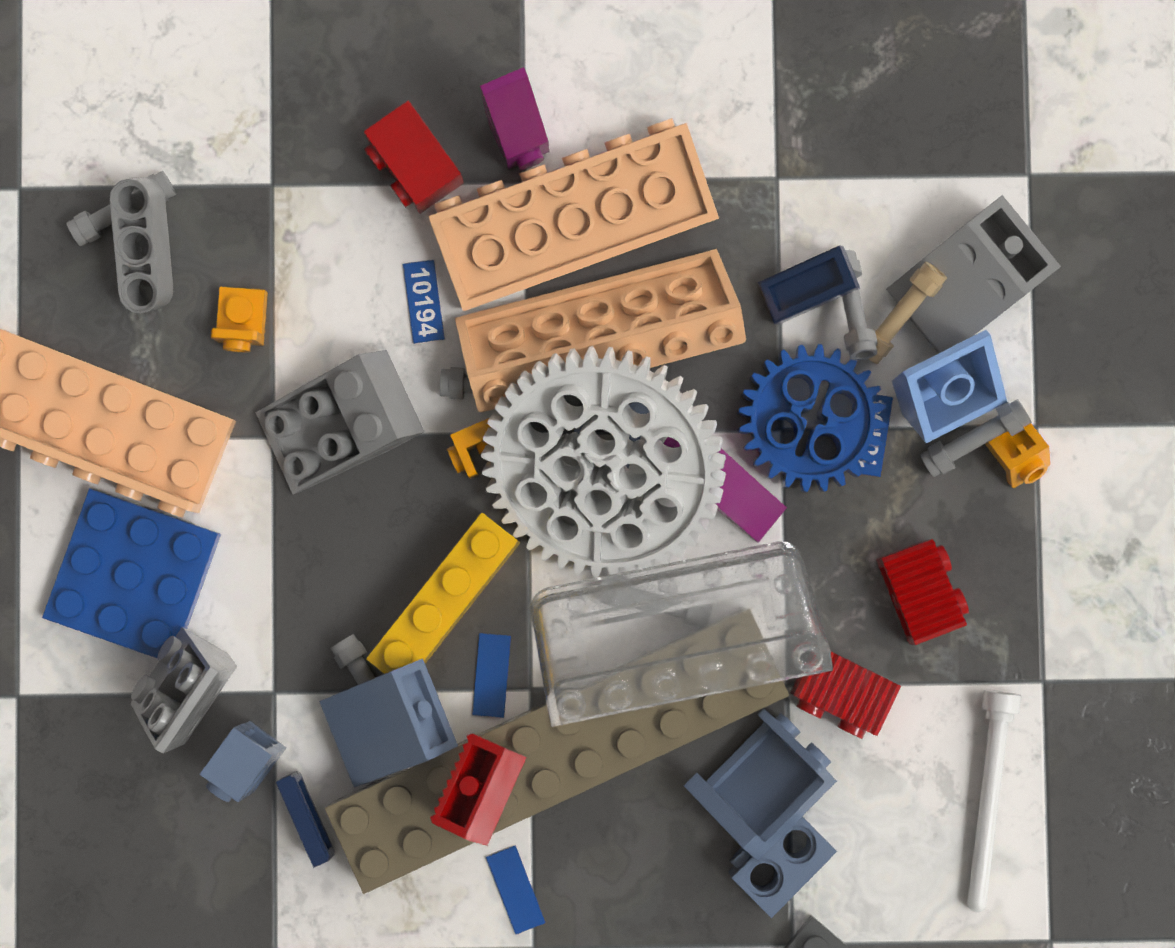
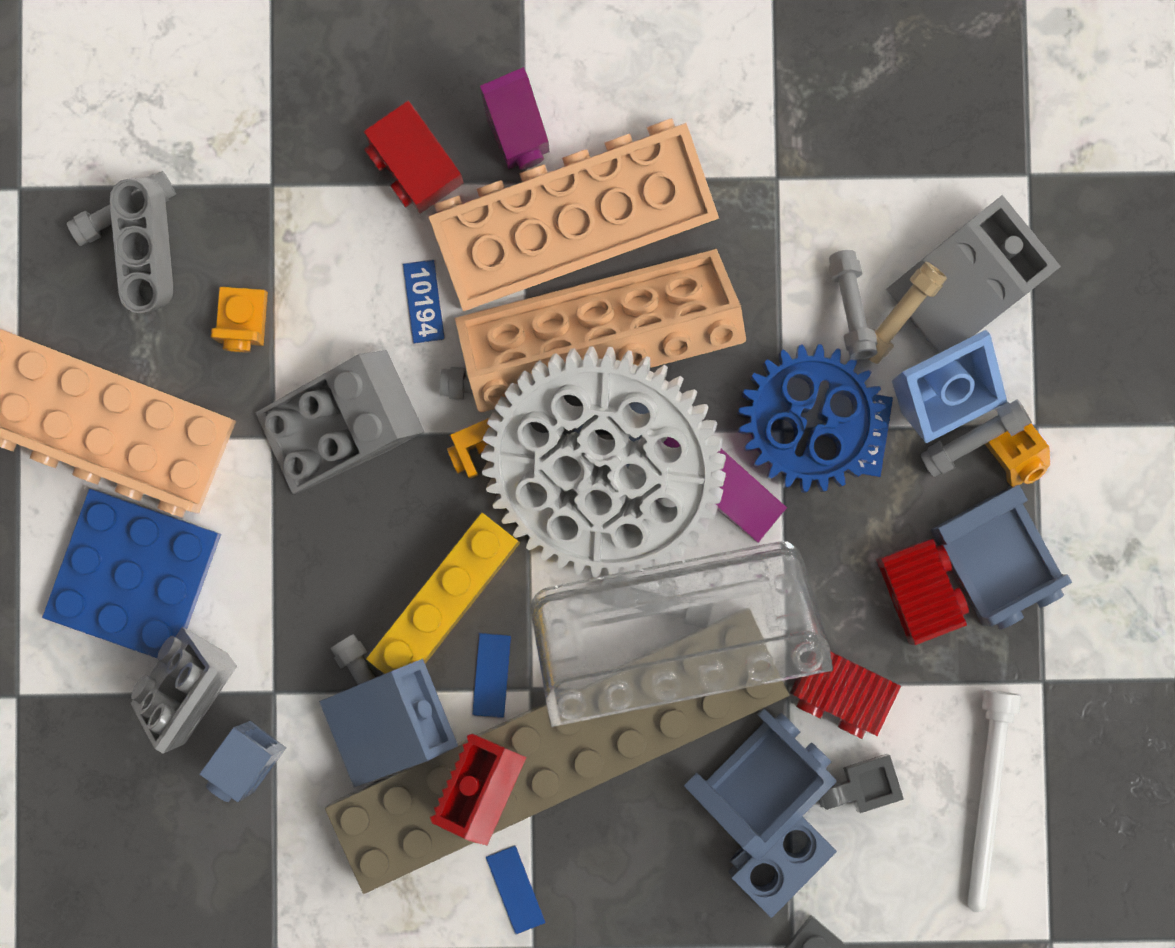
(306, 818): dark blue tile -> none
(809, 285): dark blue tile -> none
(868, 784): none -> dark grey plate
(1001, 558): none -> sand blue panel

